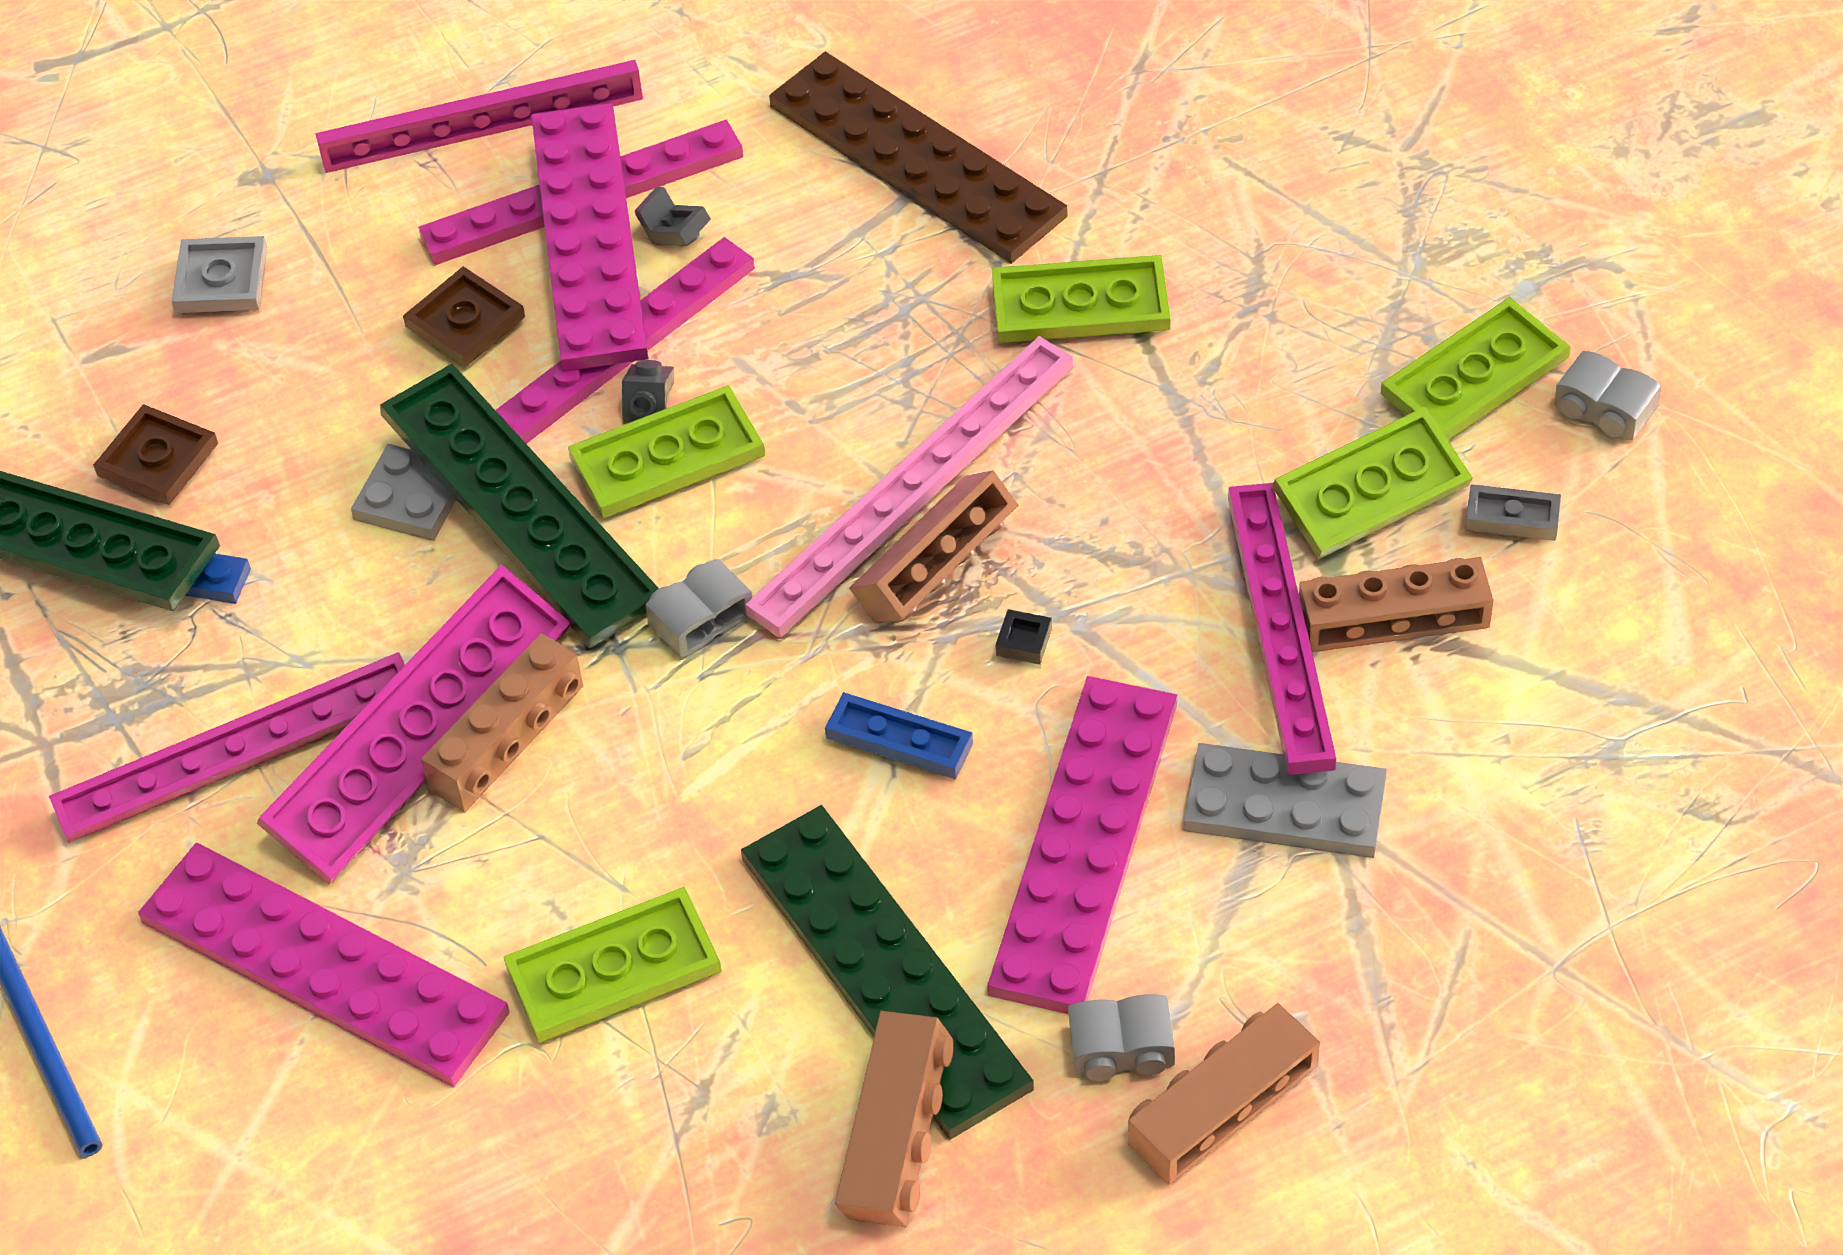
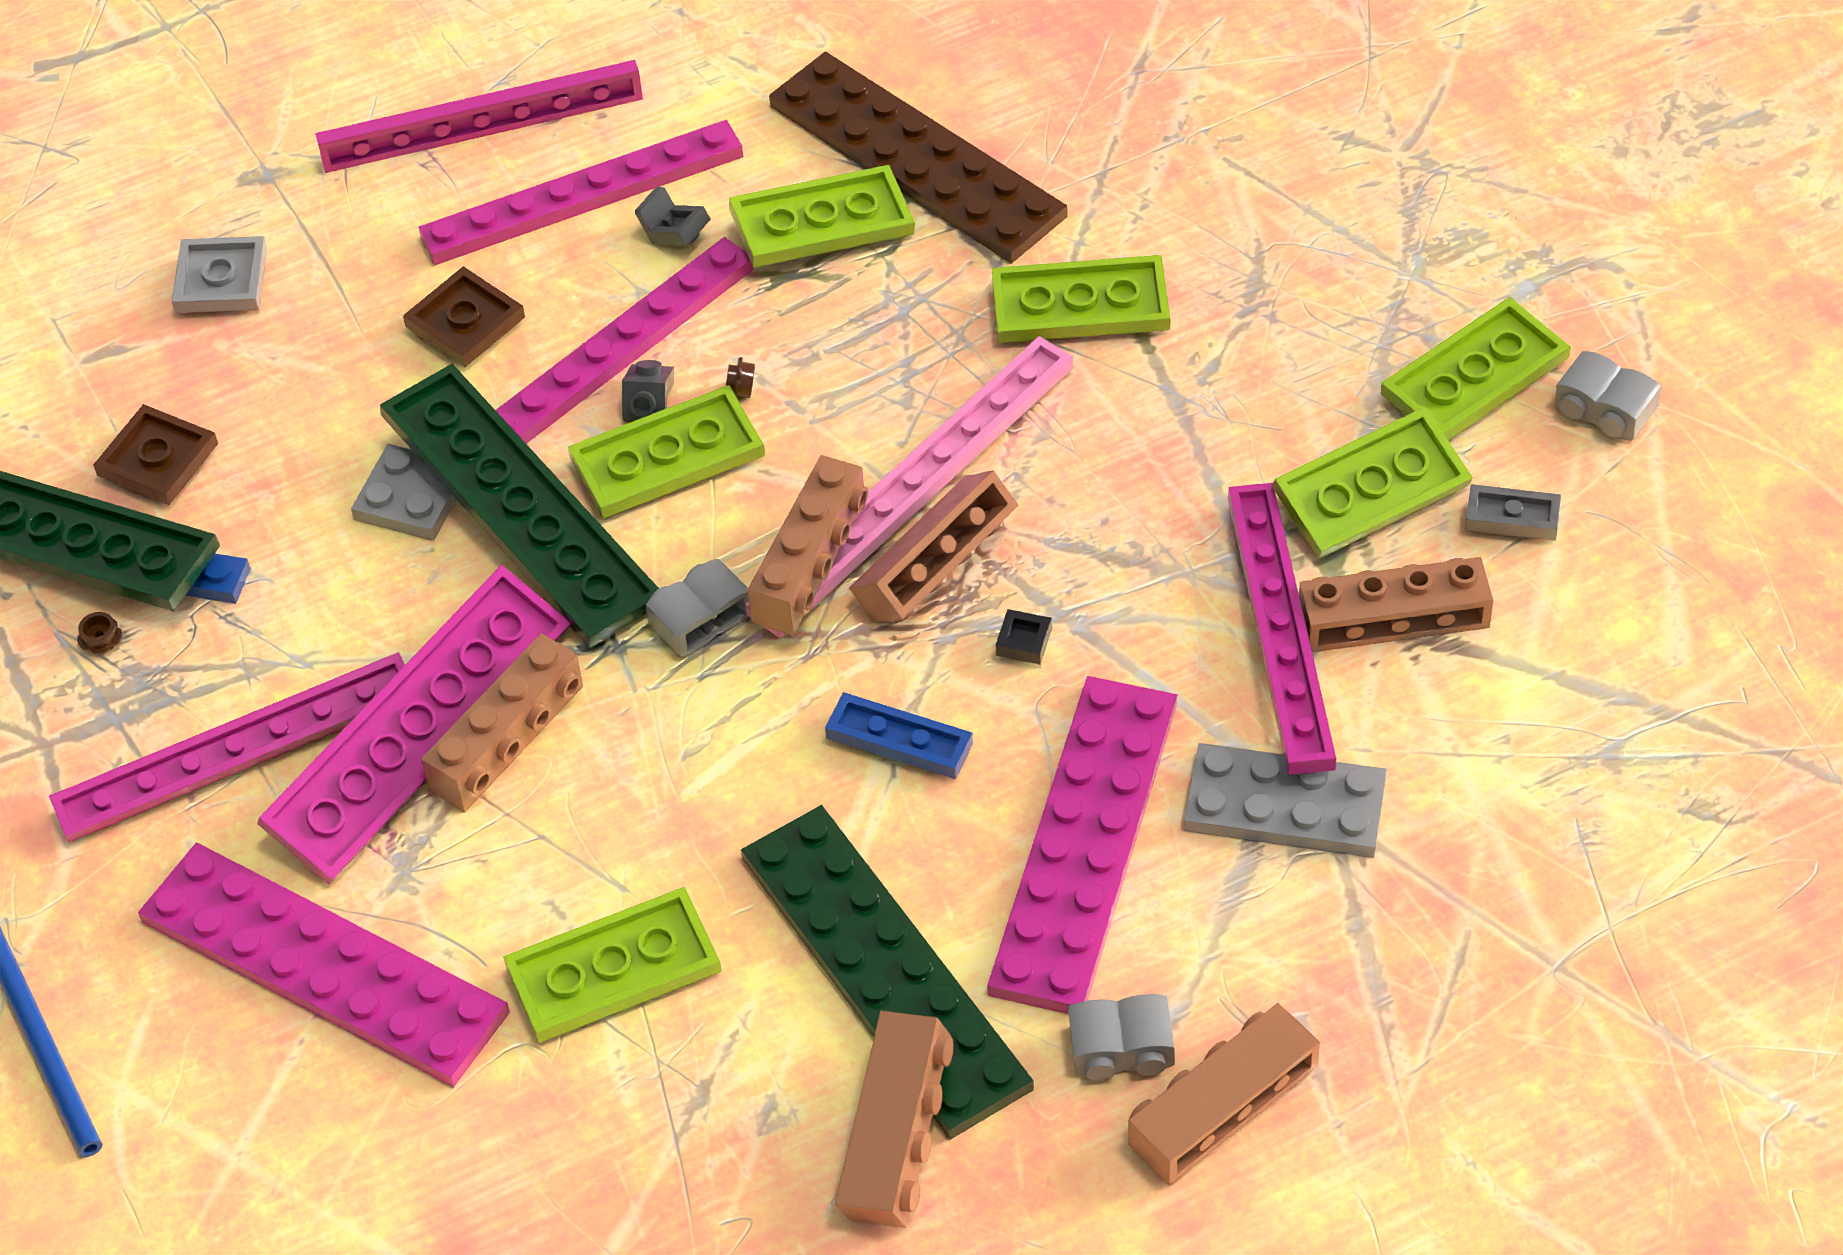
(94, 626): none -> reddish brown plate
(588, 238): dark pink plate -> none
(741, 378): none -> reddish brown plate
(807, 545): none -> nougat brick
(821, 216): none -> lime plate

